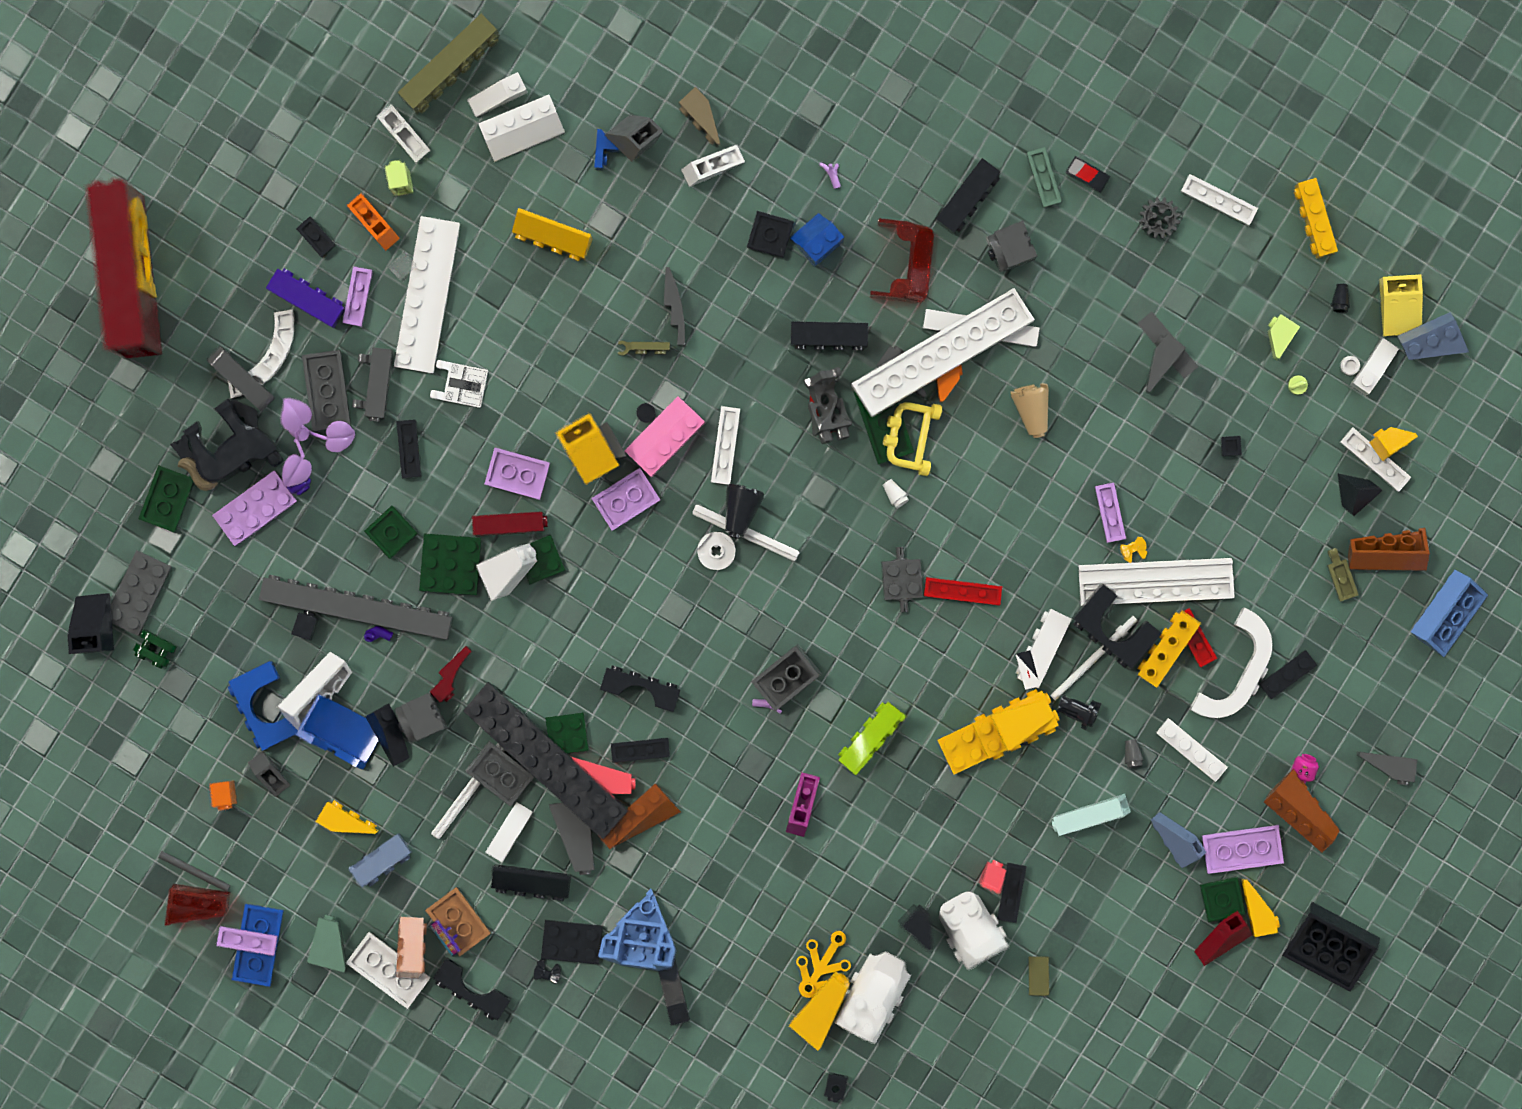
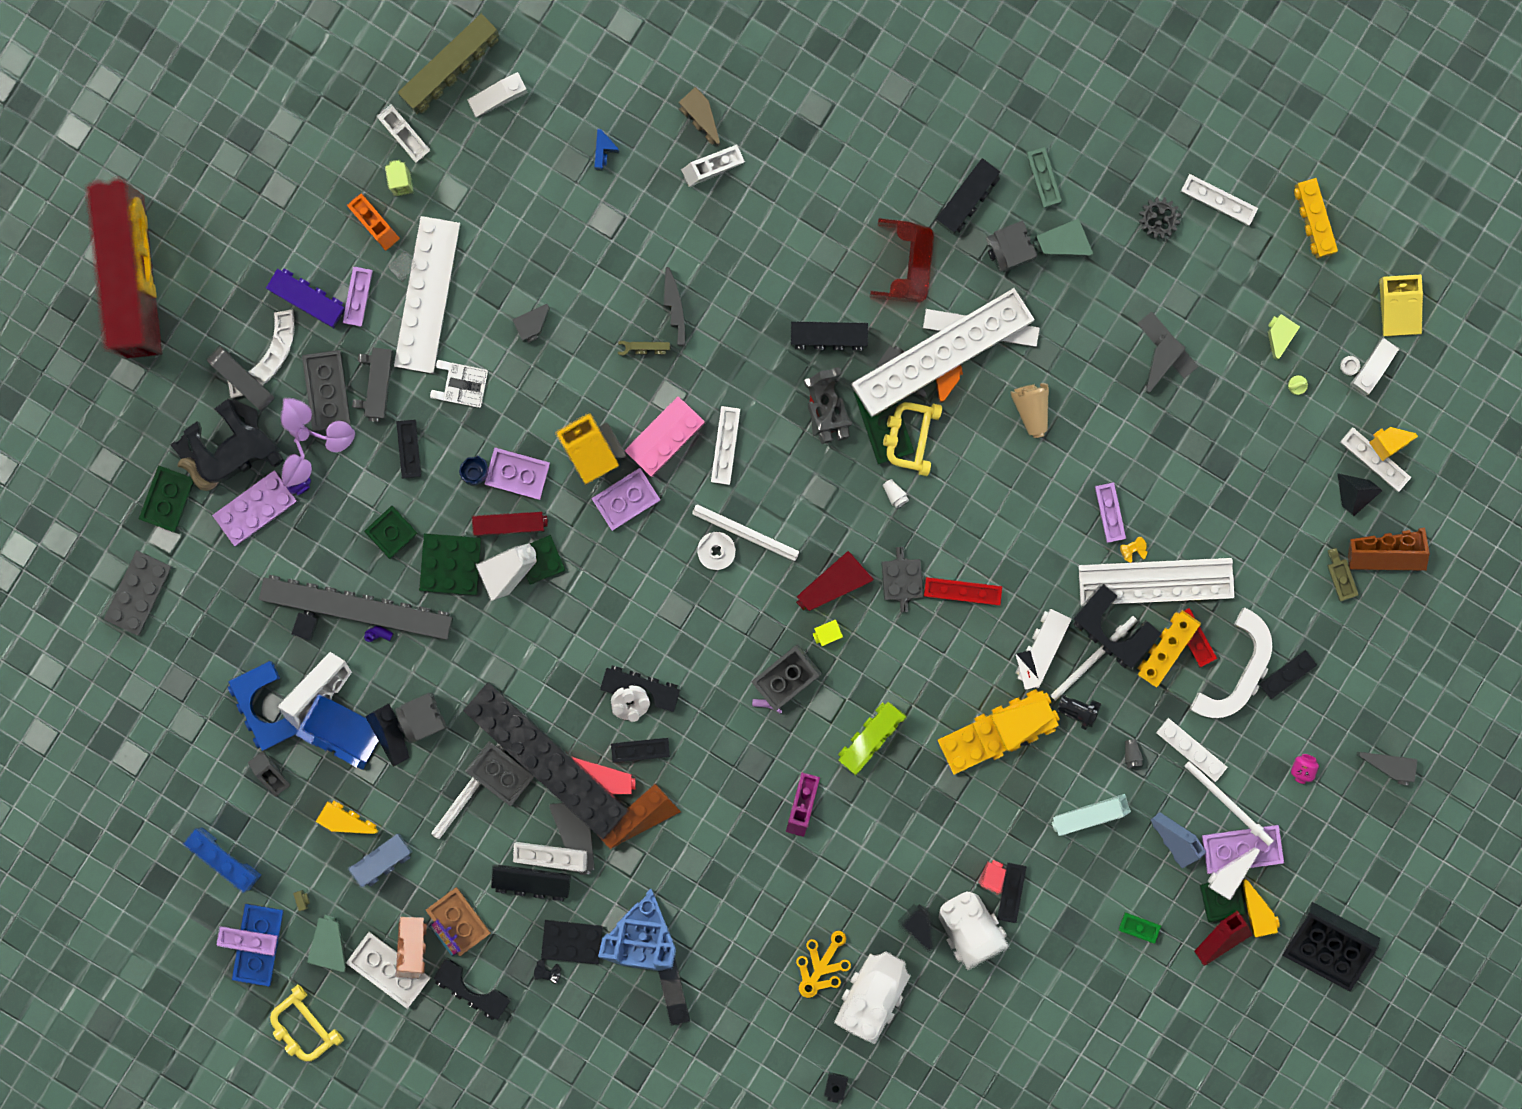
(91, 625): black slope -> none
(143, 651): dark green brick -> none
(194, 871): dark grey bar -> none
(195, 903): clear red wedge -> none
(204, 846): none -> blue arch
(223, 795): orange brick -> none
(292, 1046): none -> light yellow bar
(302, 900): none -> olive plate
(315, 237): black plate -> none
(444, 689): dark red slope -> none
(474, 470): none -> dark blue hair
(509, 832): white slope -> none
(521, 128): white slope -> none
(531, 323): none -> dark grey slope
(550, 856): none -> white plate
(551, 234): yellow slope -> none
(568, 732): dark green plate -> none
(633, 711): none -> white plate
(634, 135): dark grey slope -> none
(645, 412): black piece -> none
(740, 508): black cone -> none
(770, 234): black plate -> none
(817, 239): blue slope -> none
(819, 1013): yellow slope -> none
(827, 633): none -> neon yellow brick
(832, 172): lavender bar -> none
(836, 581): none -> dark red slope
(1038, 975): olive slope -> none
(1064, 240): none -> sand green slope
(1088, 174): slope -> none
(1139, 927): none -> green plate
(1230, 876): none -> white slope
(1231, 446): black plate -> none
(1256, 829): none -> white bar
(1301, 811): dark orange wedge -> none
(1341, 299): black cone -> none
(1433, 339): sand blue wedge -> none
(1449, 613): medium blue slope -> none

